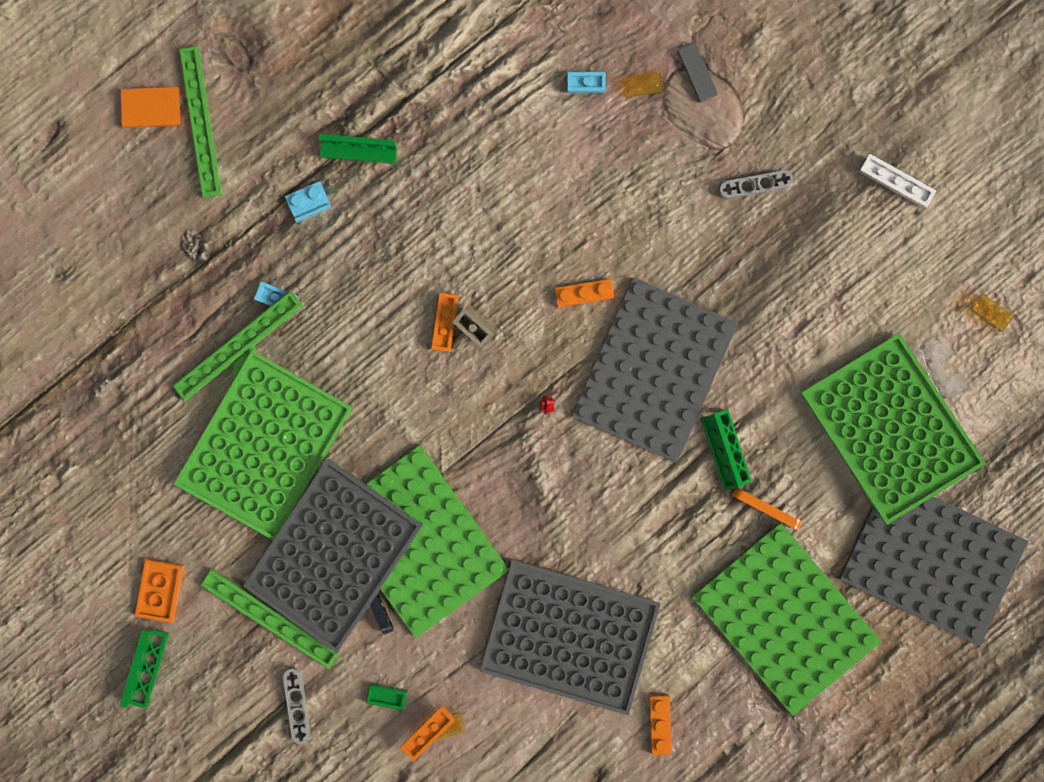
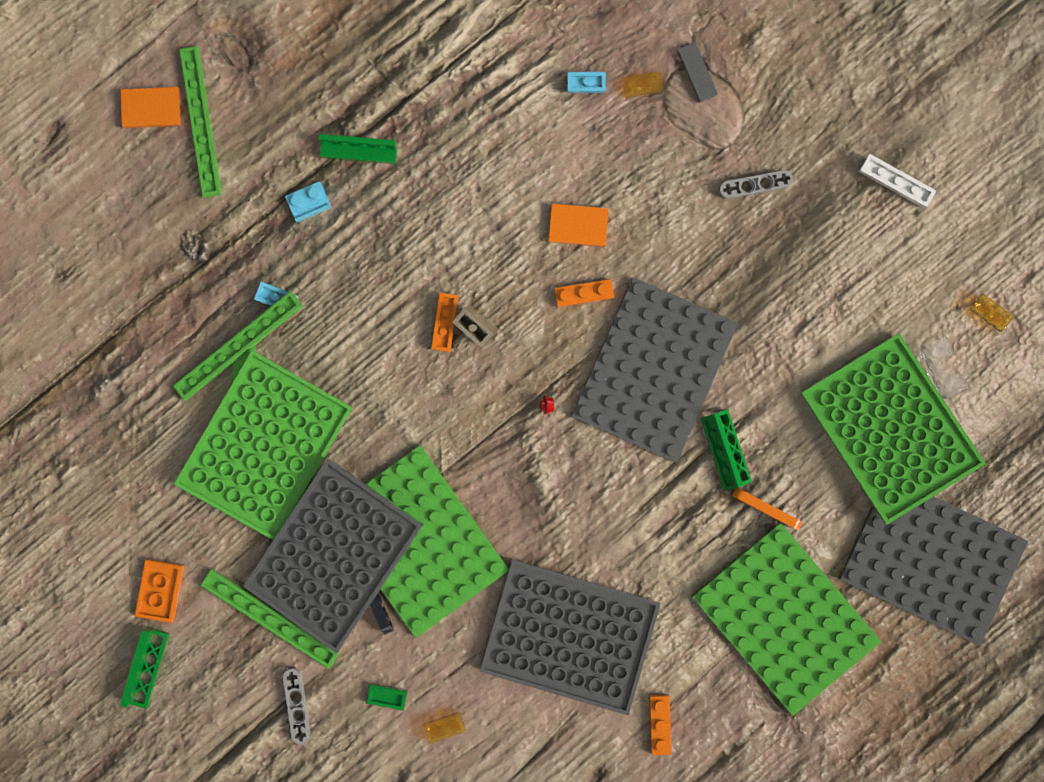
(427, 733): orange plate -> none
(578, 225): none -> orange tile

